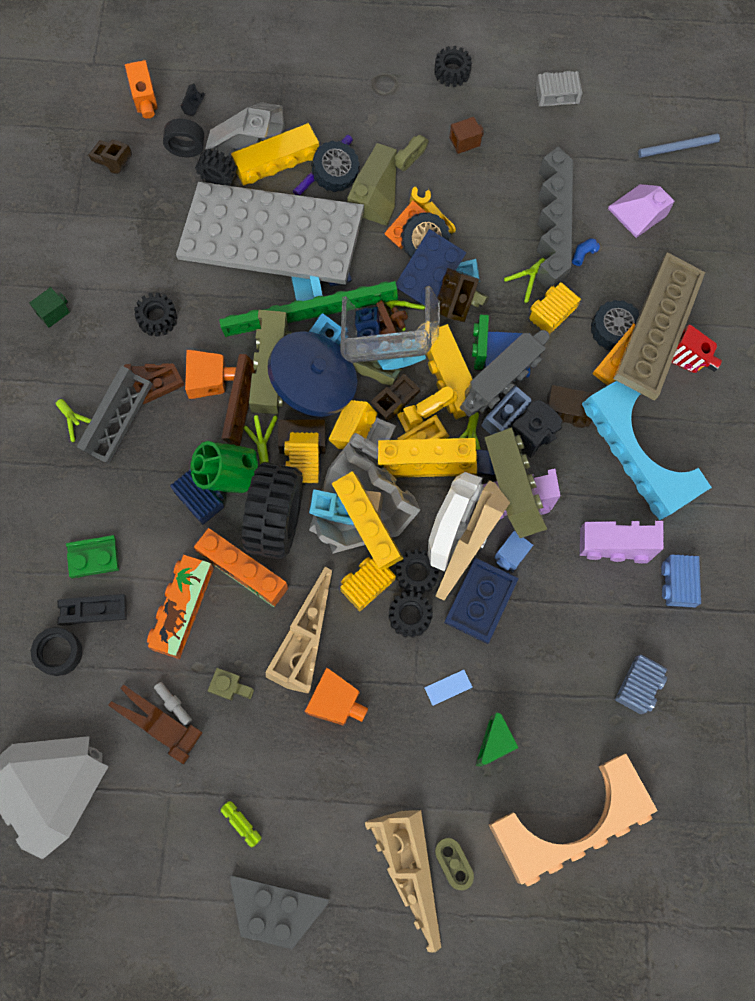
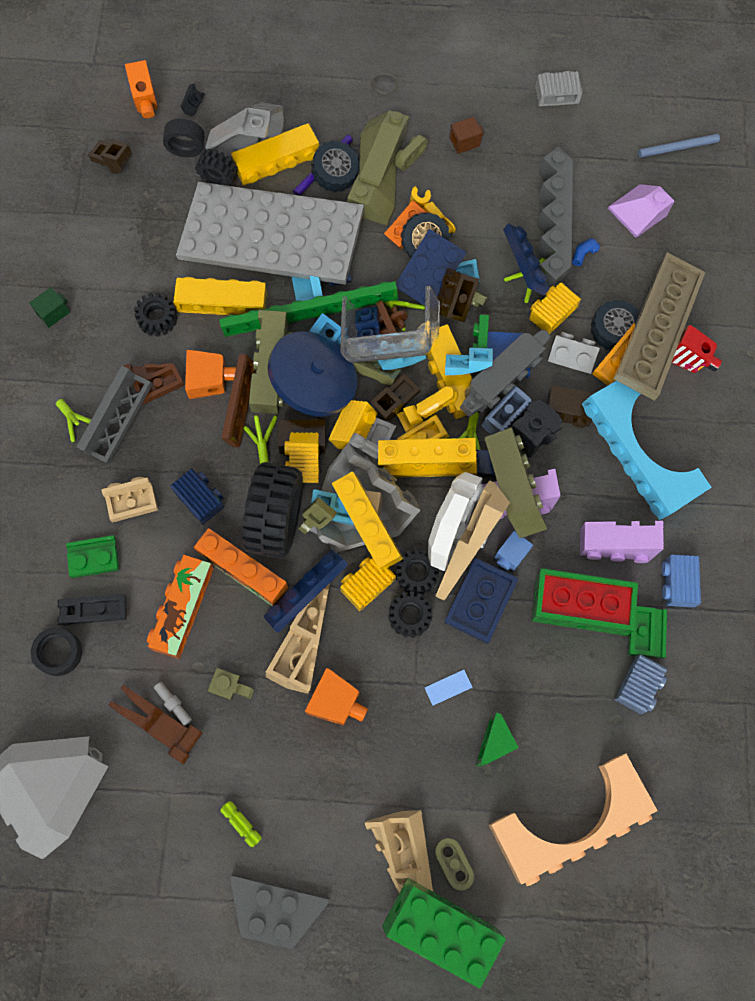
(130, 499): none -> tan bracket
(219, 296): none -> yellow brick
(223, 467): green cylinder -> none
(305, 590): none -> dark blue plate
(317, 515): none -> olive plate
(380, 144): none -> olive wedge
(443, 933): none -> green brick
(452, 56): black tyre -> none
(464, 364): none -> medium azure slope
(526, 259): none -> dark blue plate
(573, 353): none -> light grey bracket
(585, 602): none -> brick
(649, 633): none -> green plate

